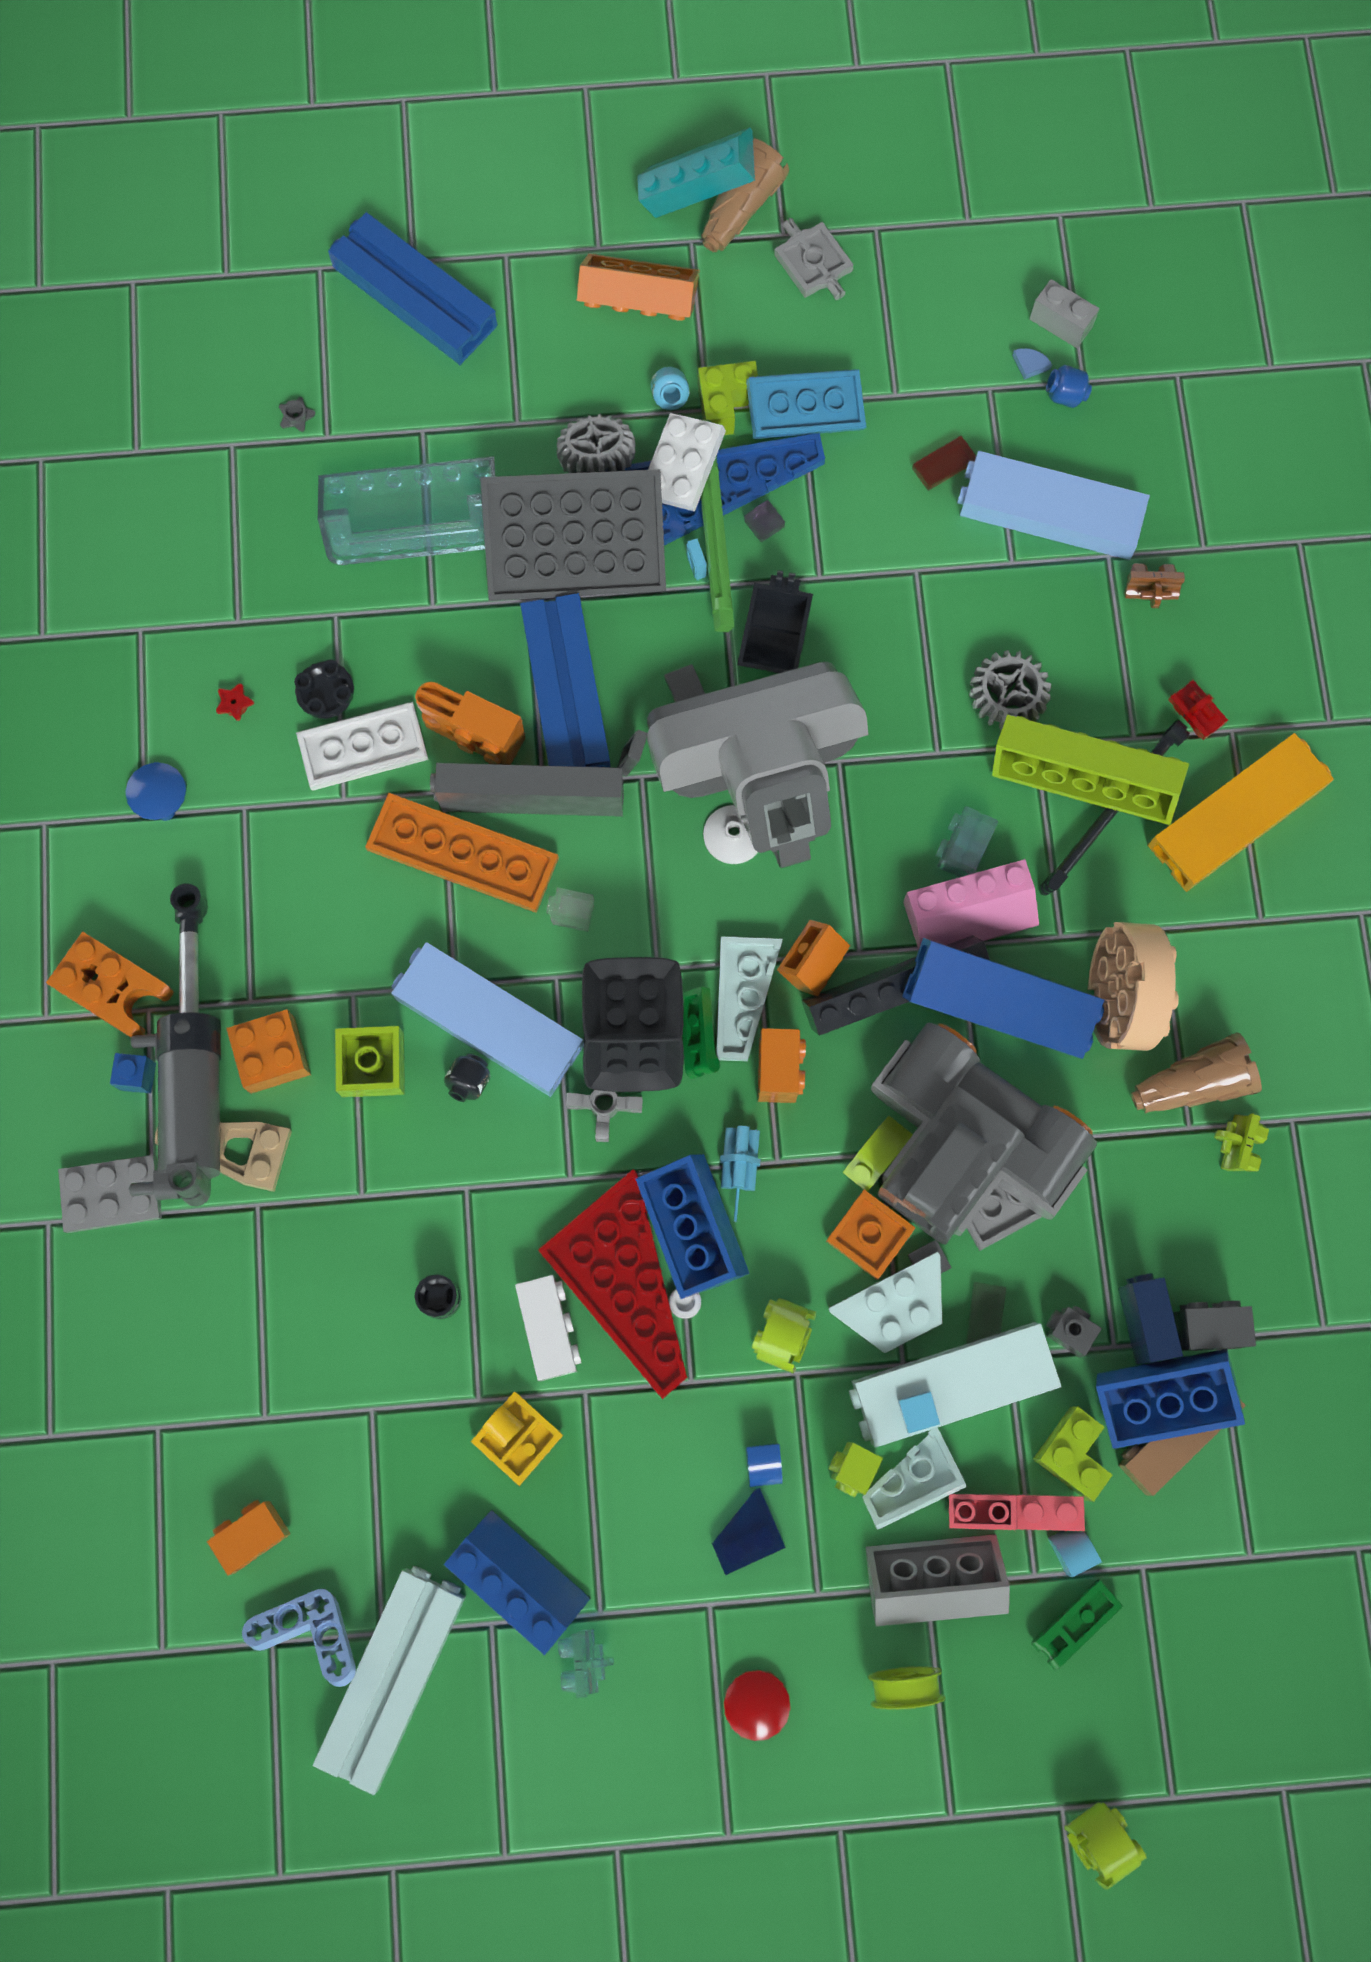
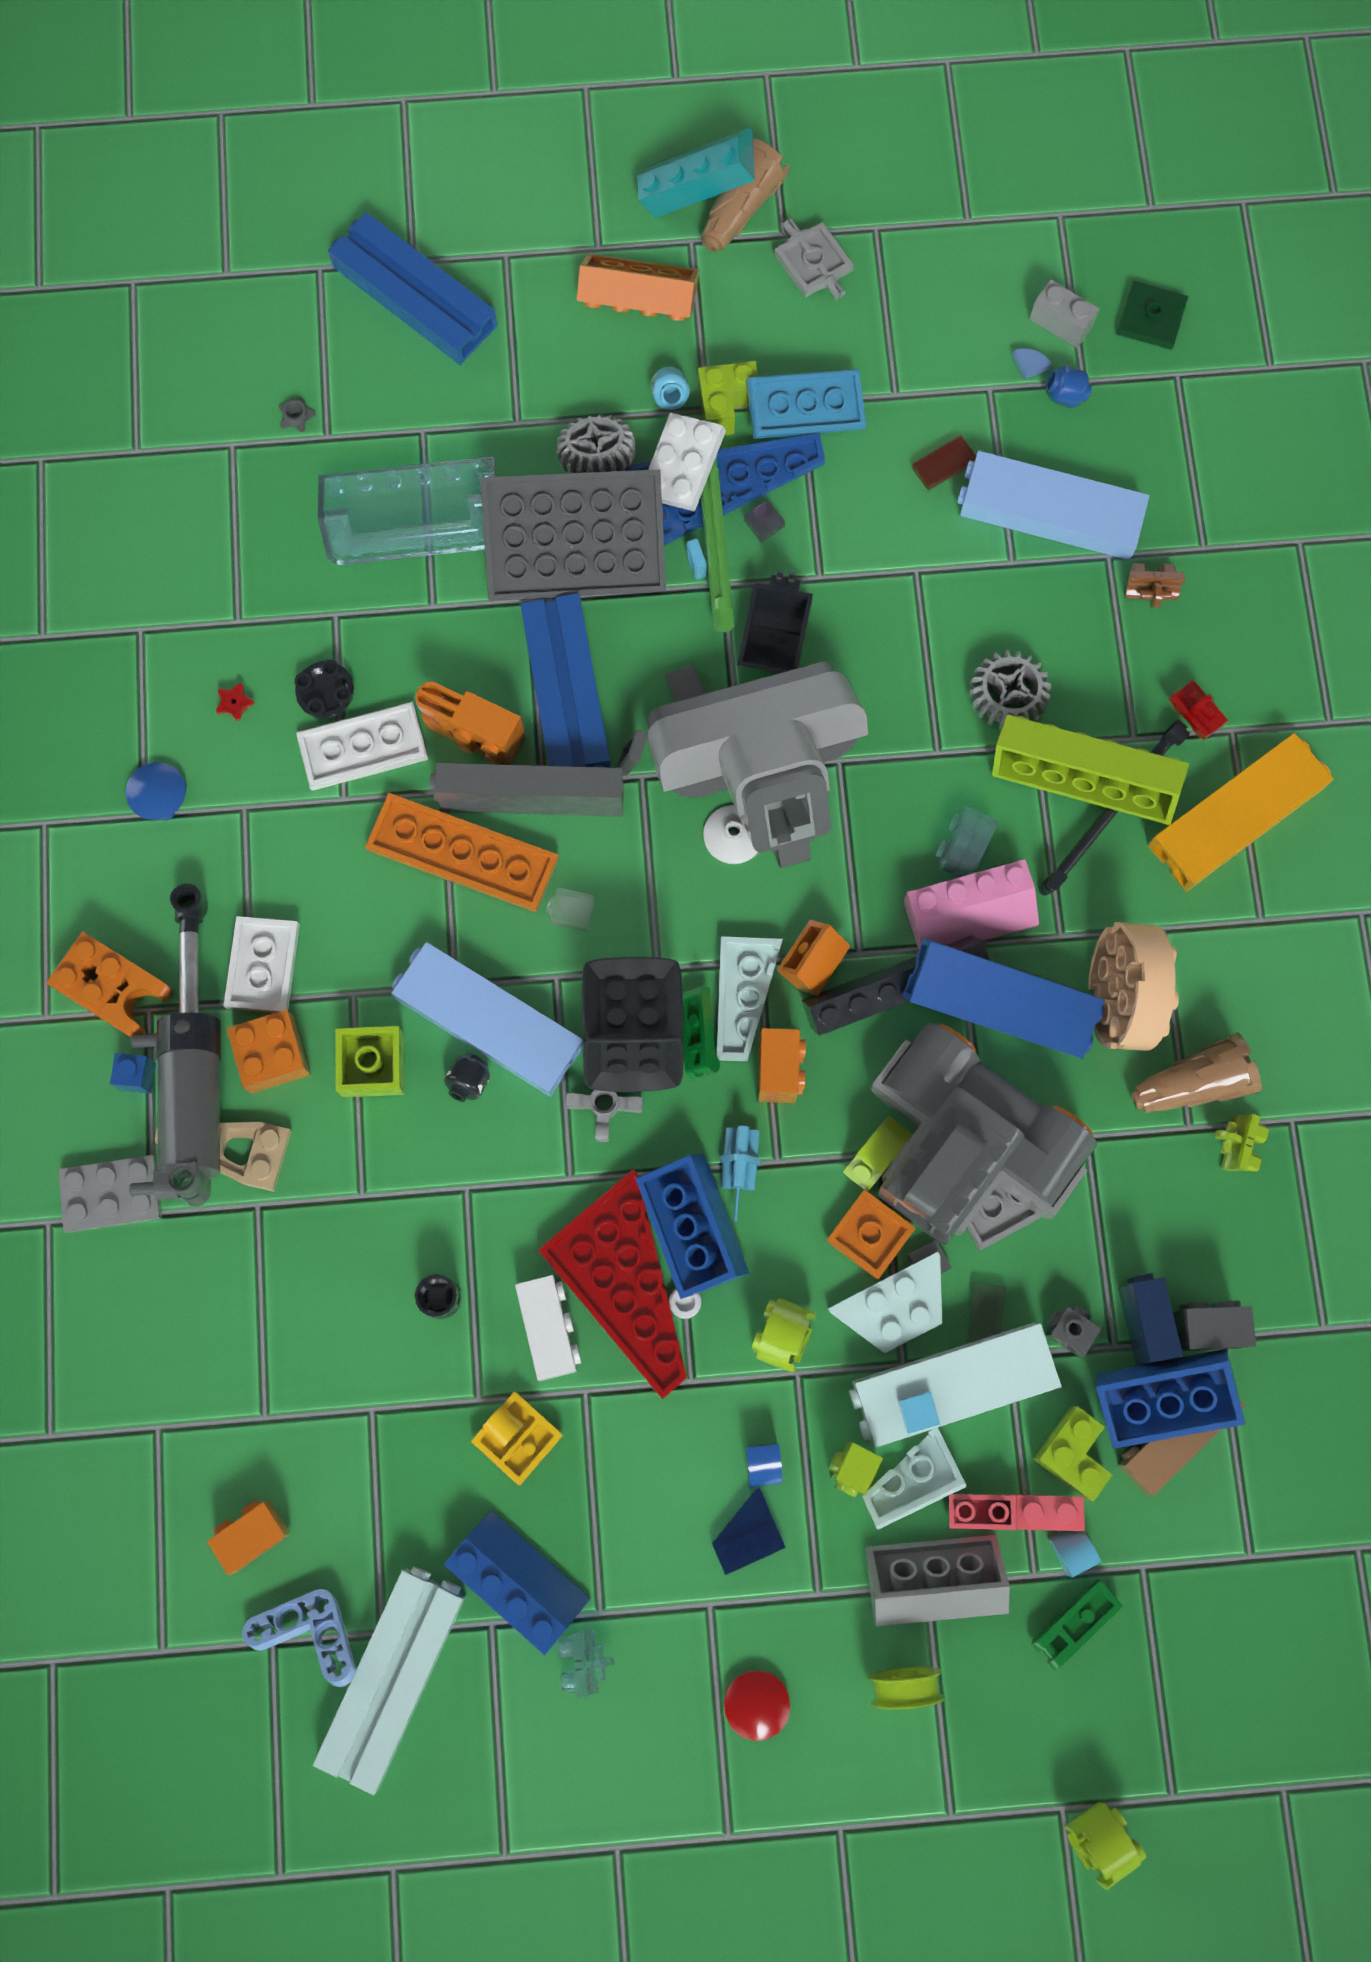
(261, 964): none -> white plate
(1152, 315): none -> dark green plate

